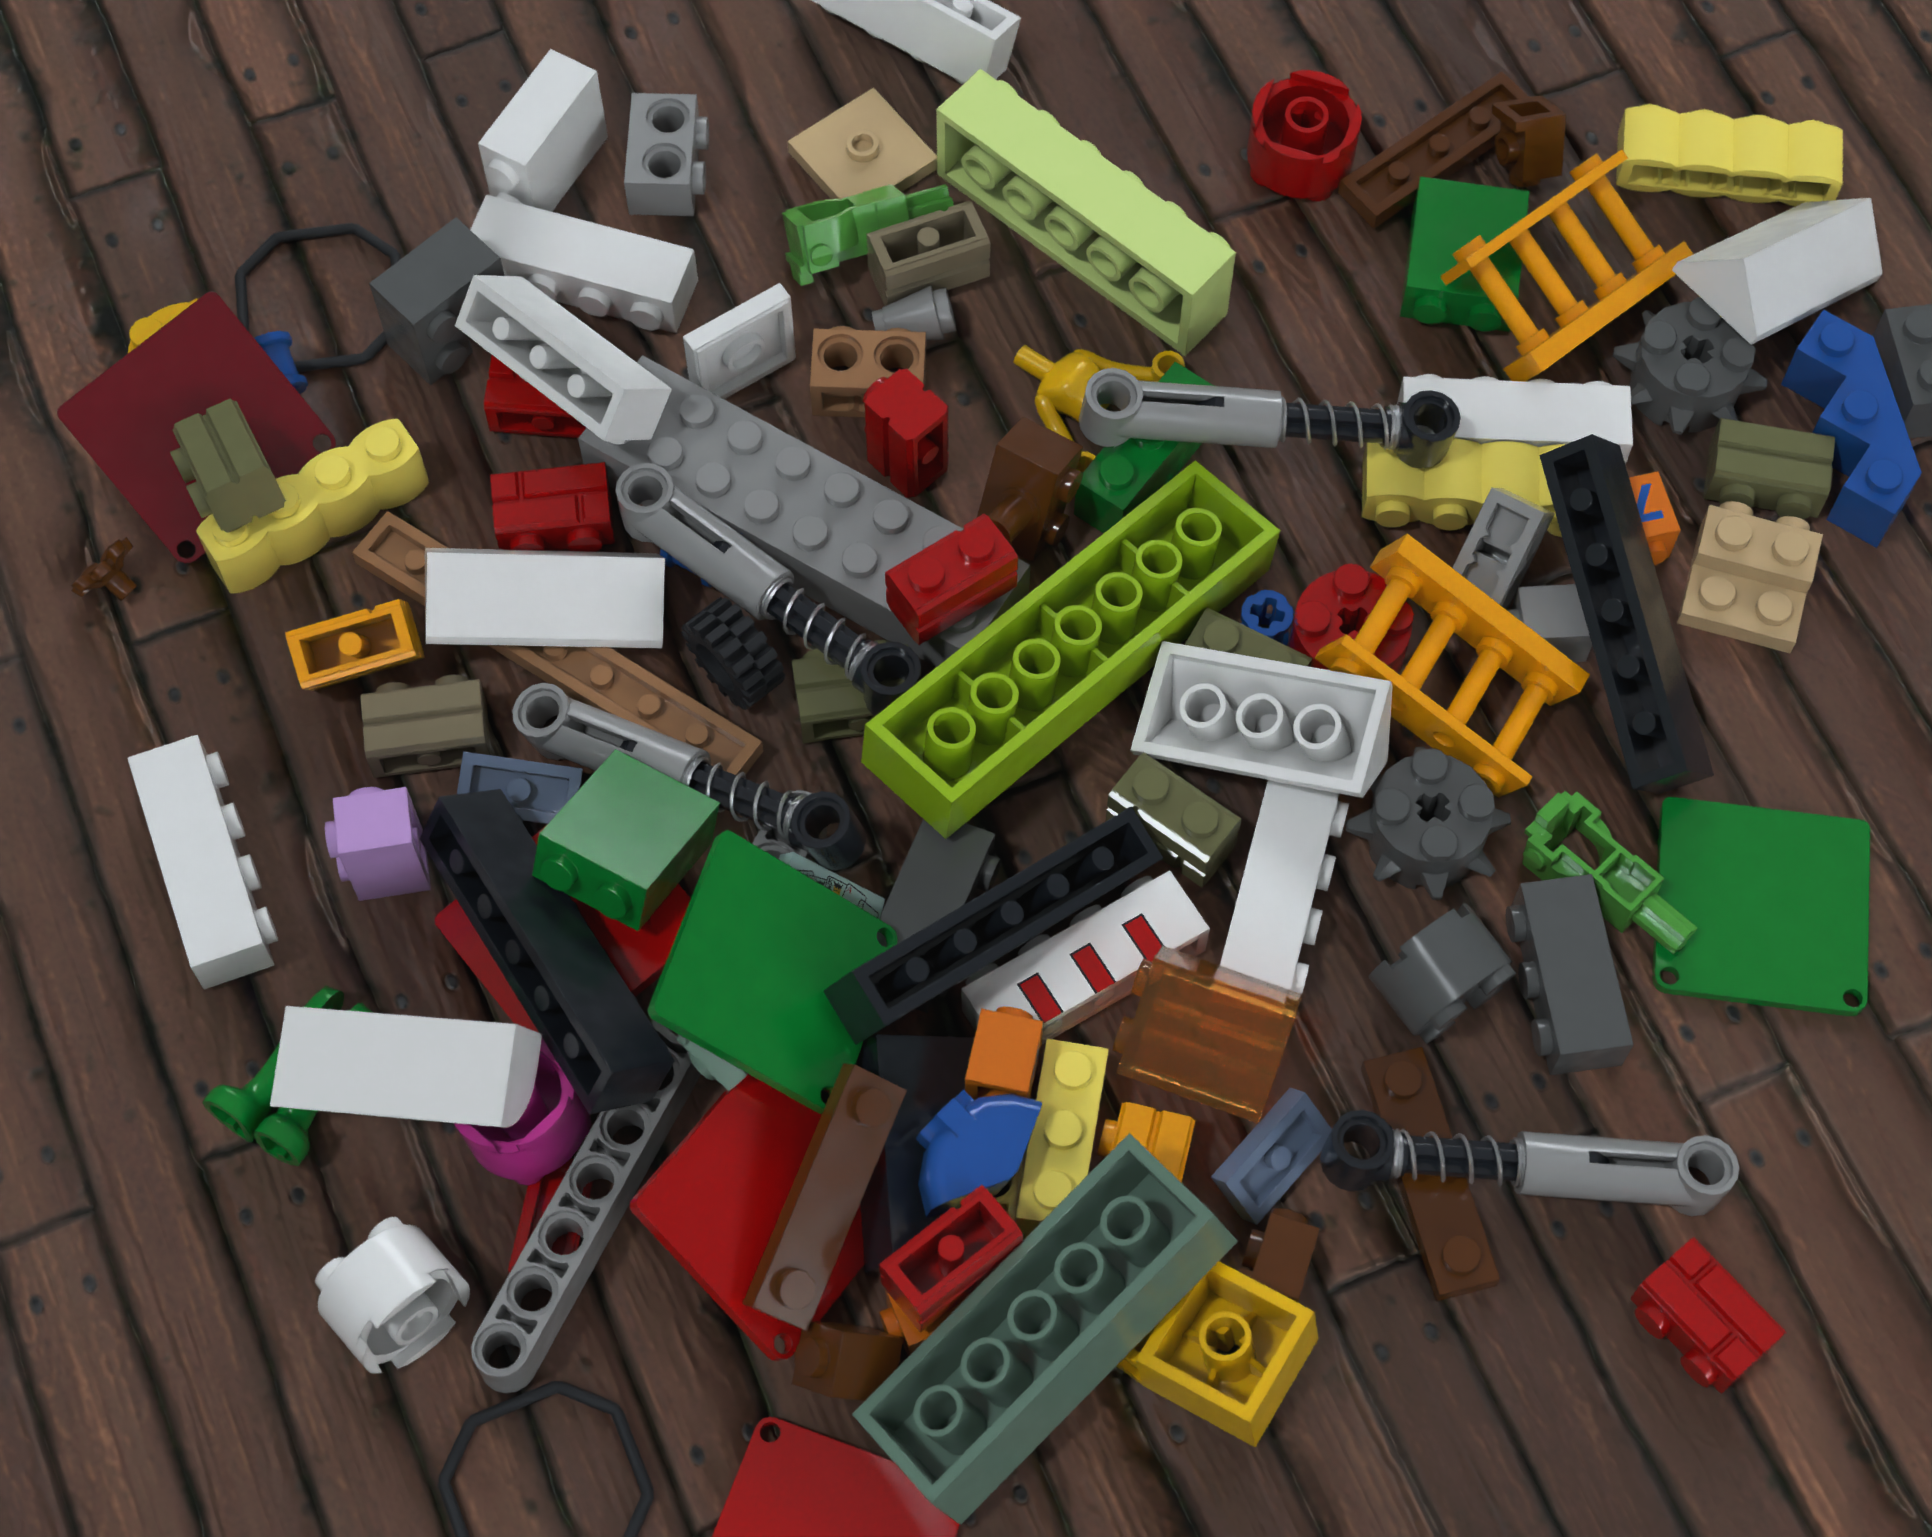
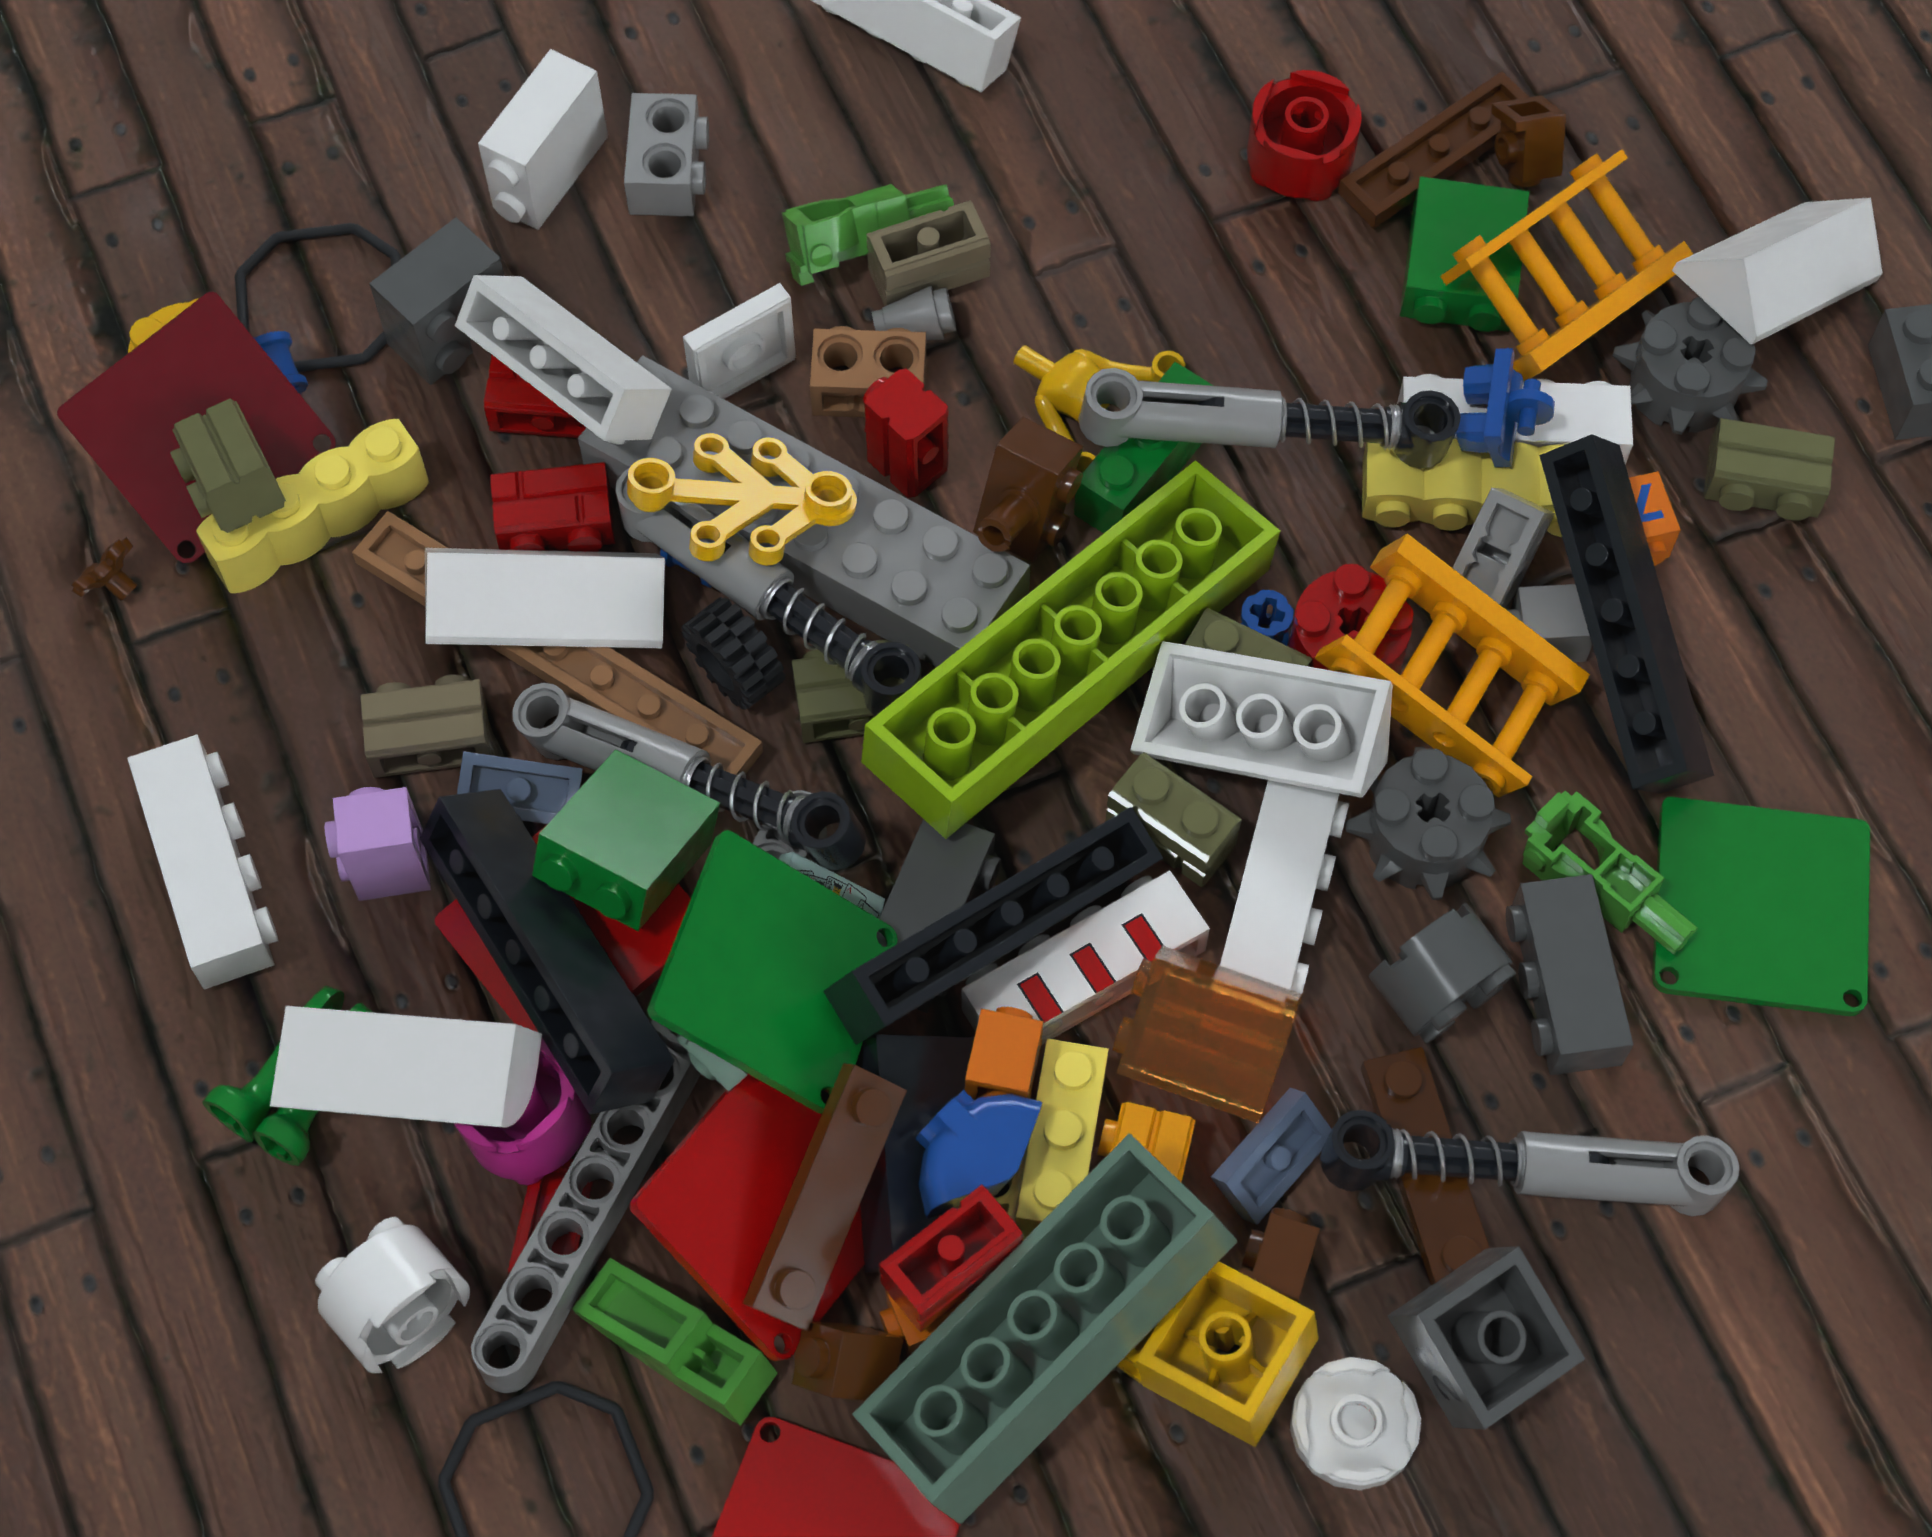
(354, 645): light orange brick -> none
(591, 263): white brick -> none
(676, 1340): none -> bright green slope
(813, 498): none -> yellow plant
(862, 149): tan plate -> none
(951, 579): red brick -> none
(1084, 211): yellowish green brick -> none
(1355, 1423): none -> white tile
(1486, 1337): none -> dark grey brick
(1507, 406): none -> blue hips
(1705, 1317): red brick -> none
(1738, 158): light yellow brick -> none
(1750, 576): tan plate -> none
(1846, 377): blue brick -> none

